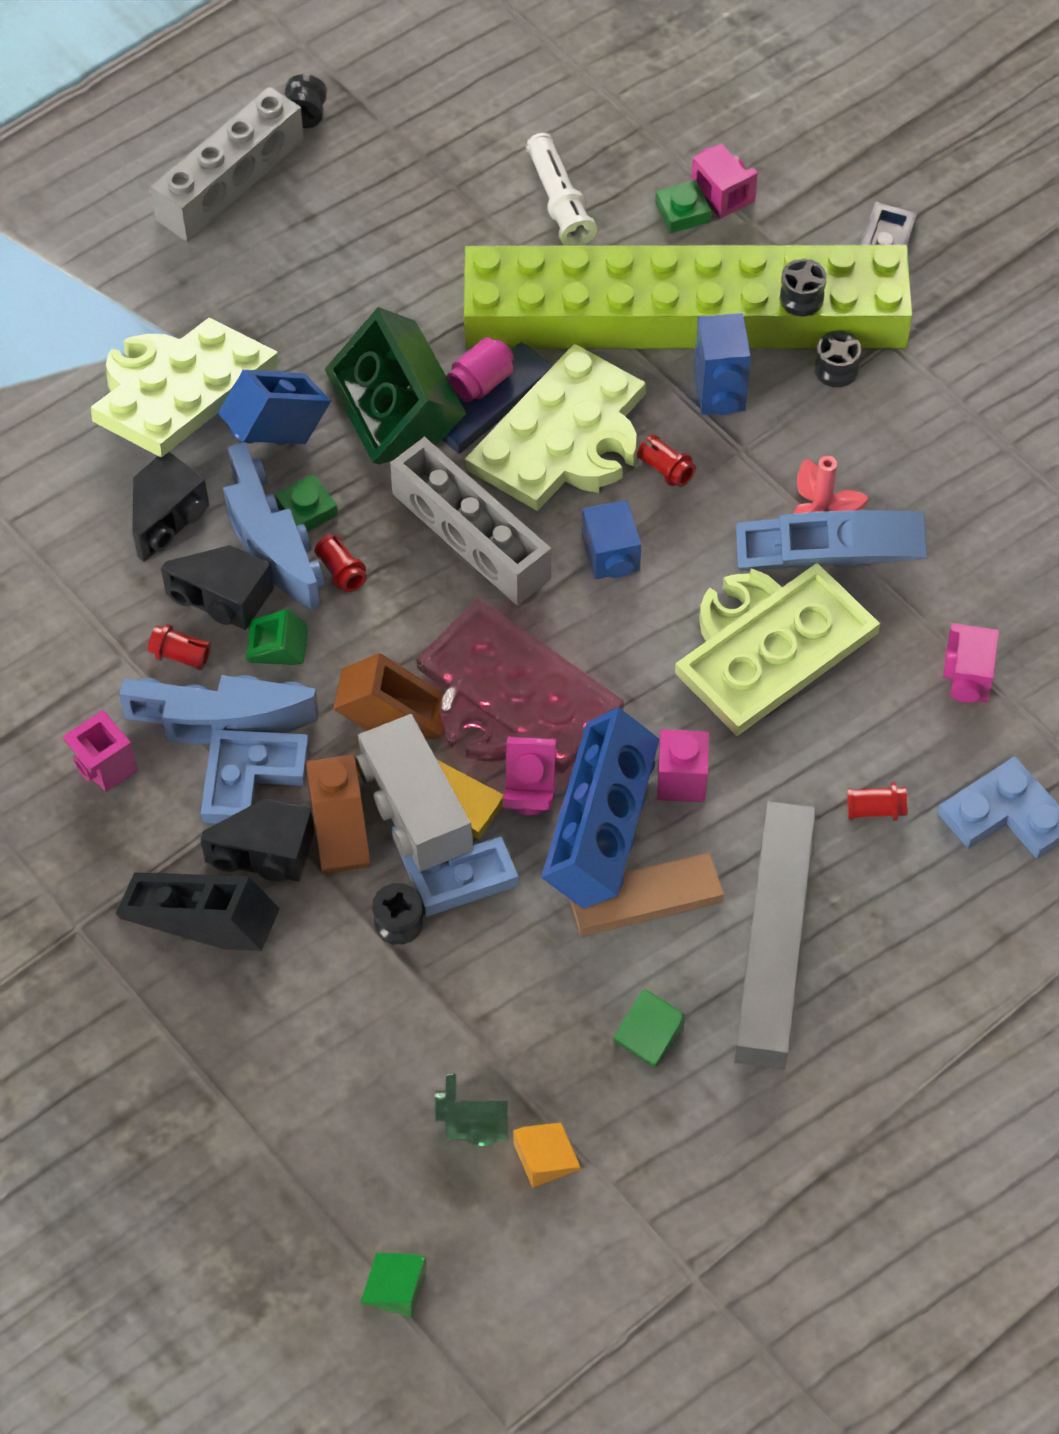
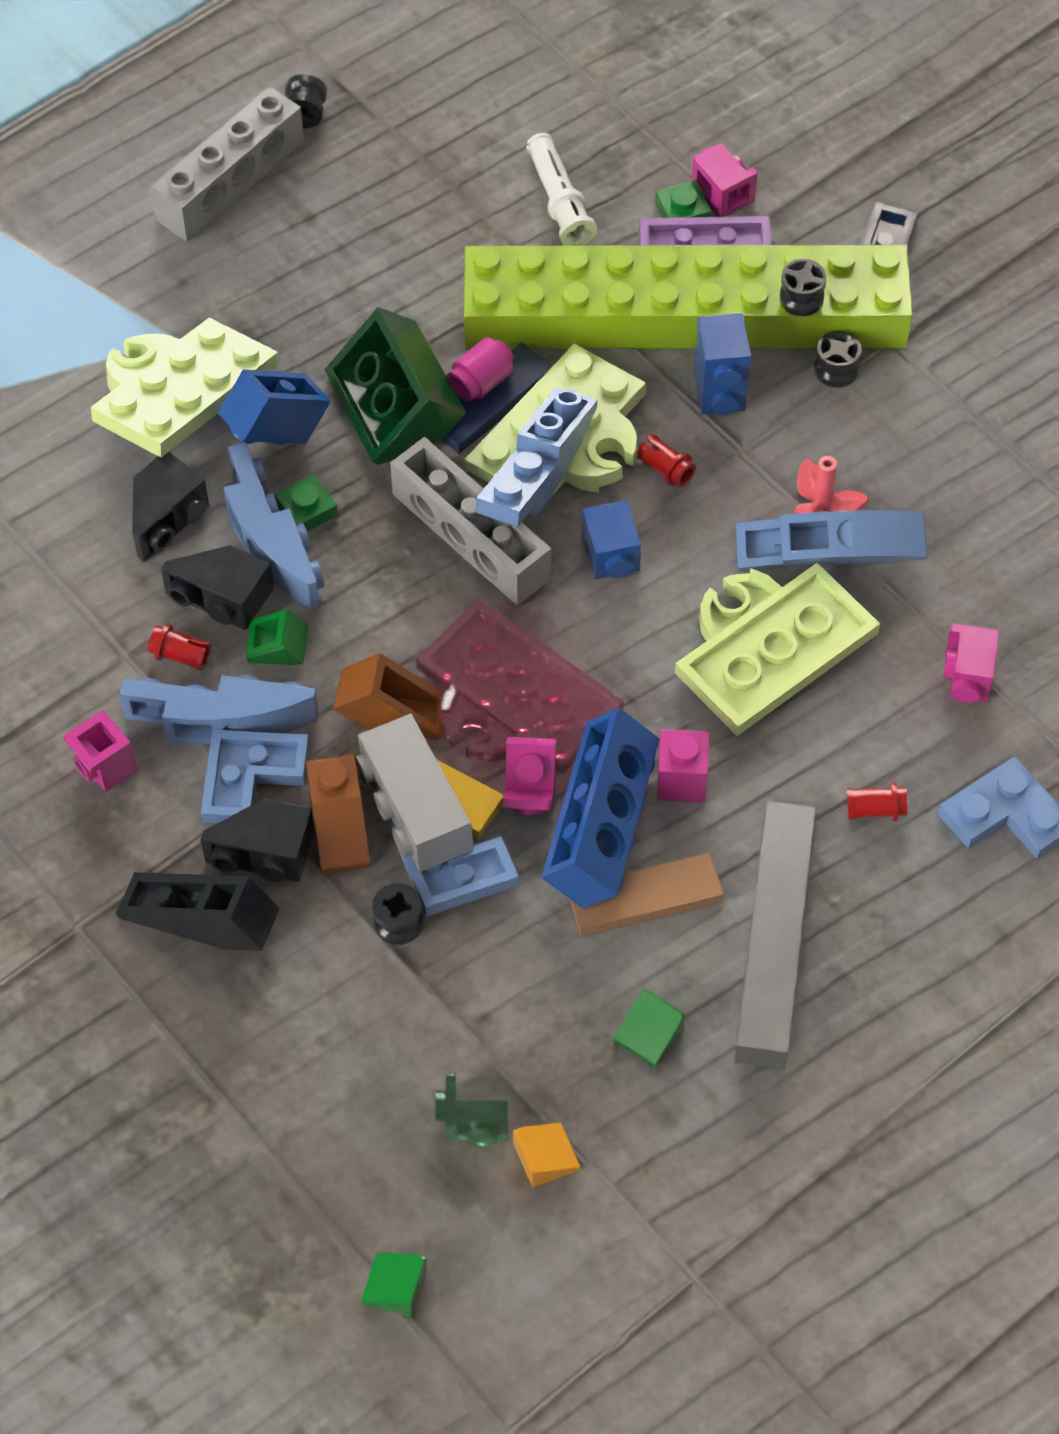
(346, 571): red pin -> none
(541, 458): none -> medium blue slope
(705, 231): none -> medium lavender plate

